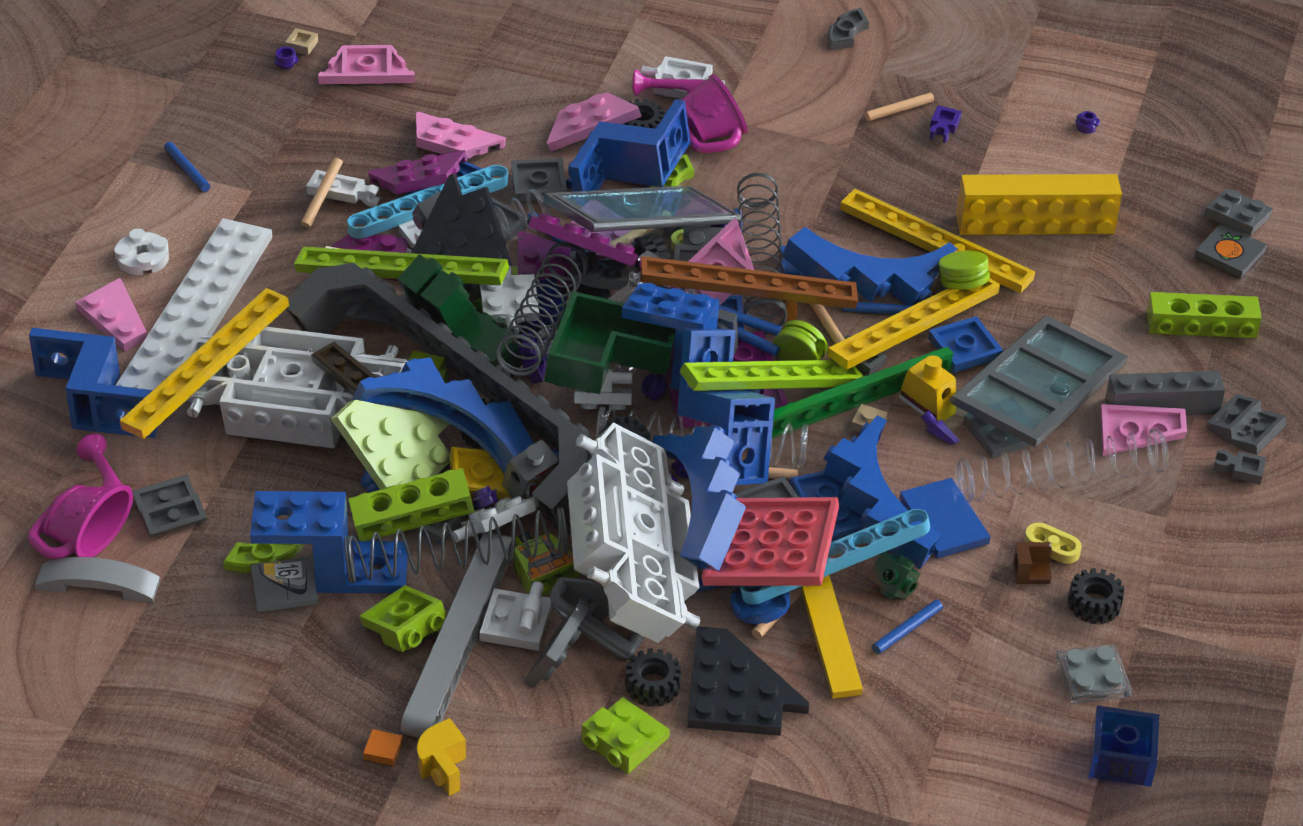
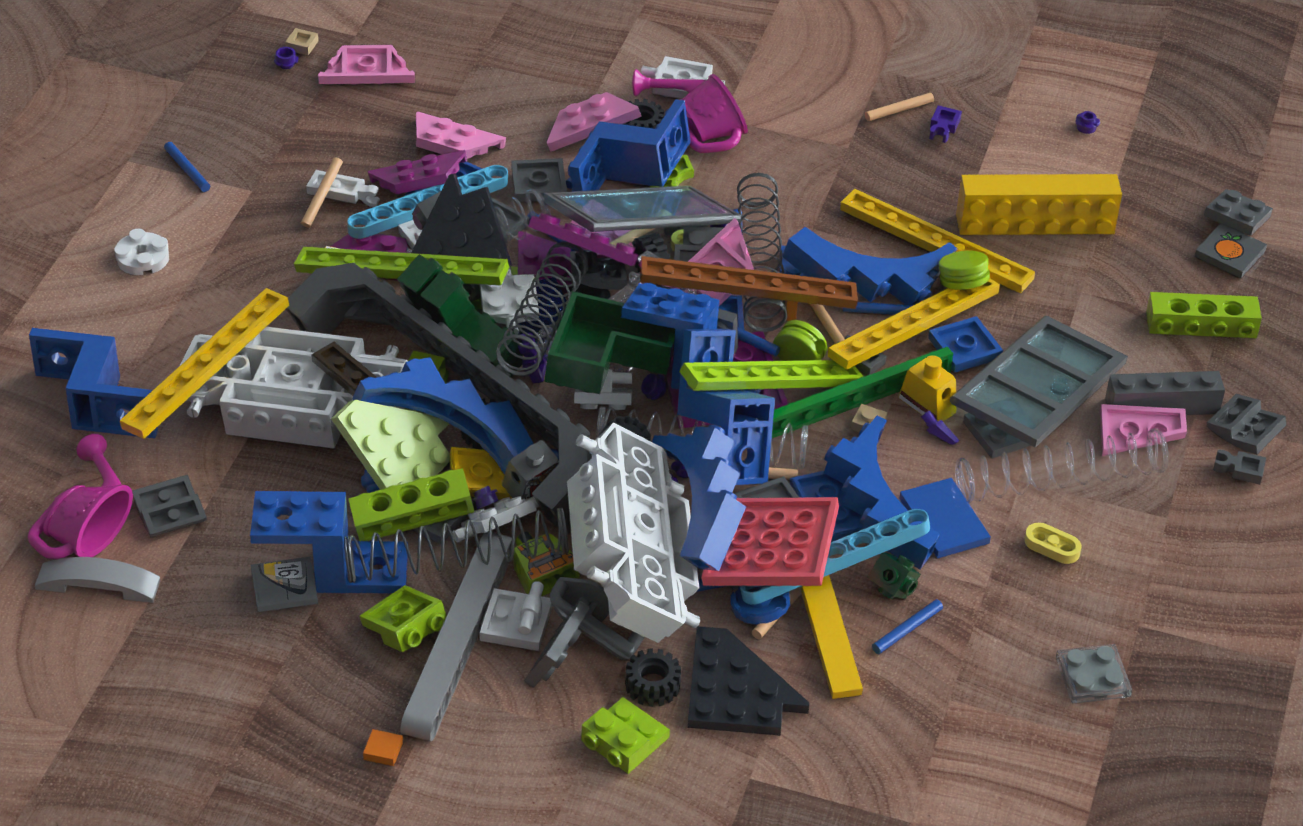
(114, 314): bright pink wing -> none
(198, 301): white plate -> none
(245, 554): lime tile -> none
(438, 753): yellow brick -> none
(754, 322): blue bar -> none
(845, 28): dark grey tile -> none
(1032, 562): reddish brown panel -> none
(1096, 608): black tyre -> none
(1124, 746): clear blue brick -> none

